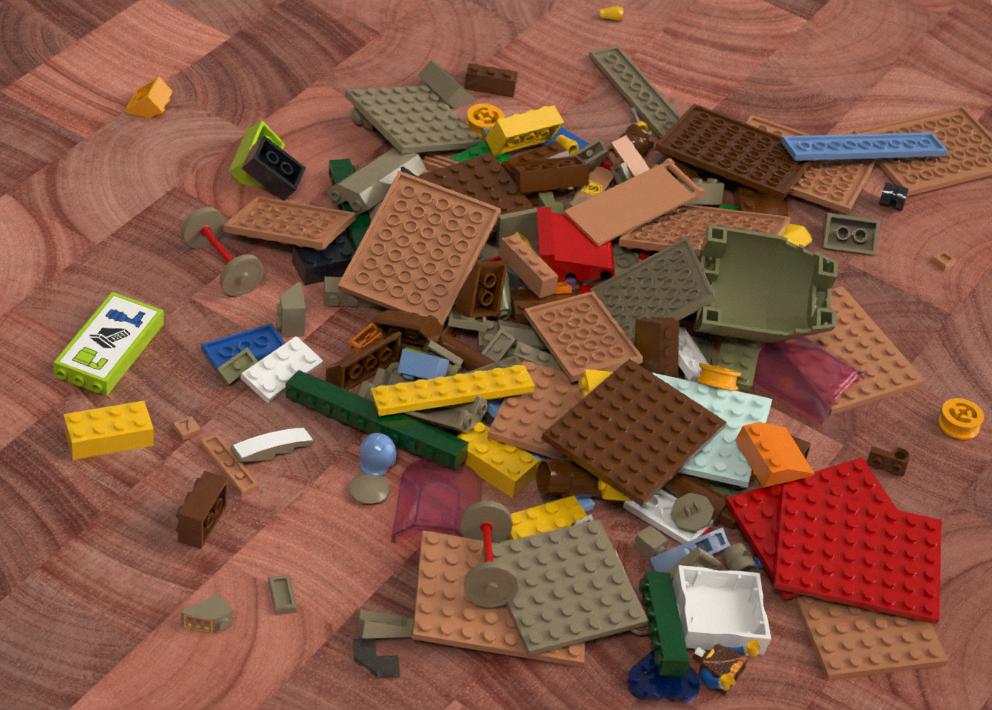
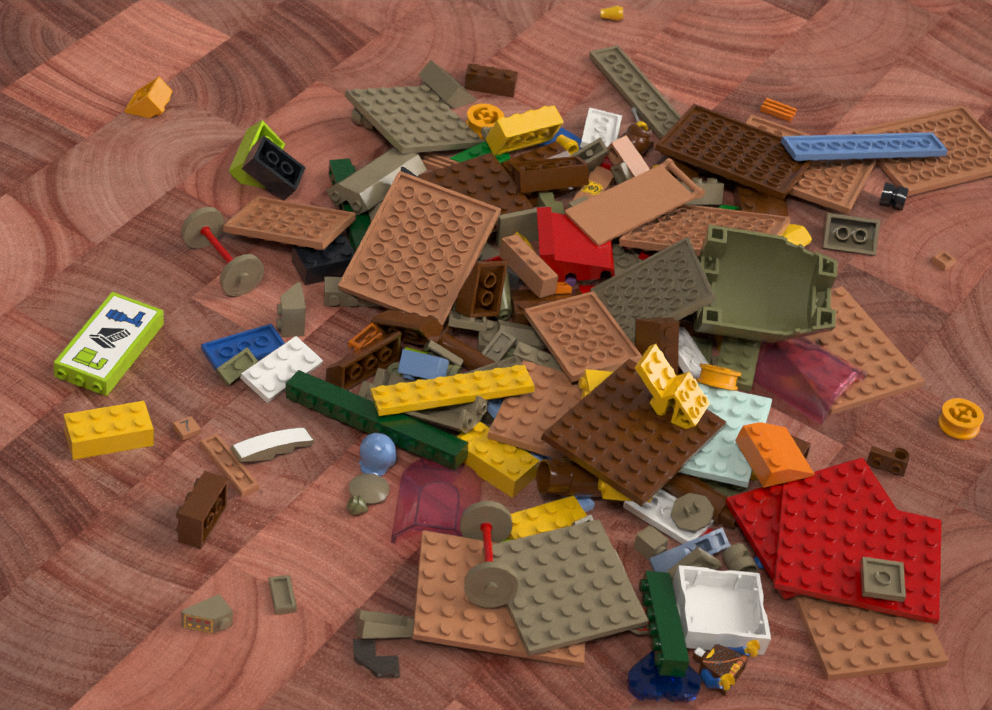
(356, 505): none -> olive plate
(602, 125): none -> white plate
(671, 390): none -> yellow piece
(778, 109): none -> orange tile
(882, 579): none -> dark tan plate

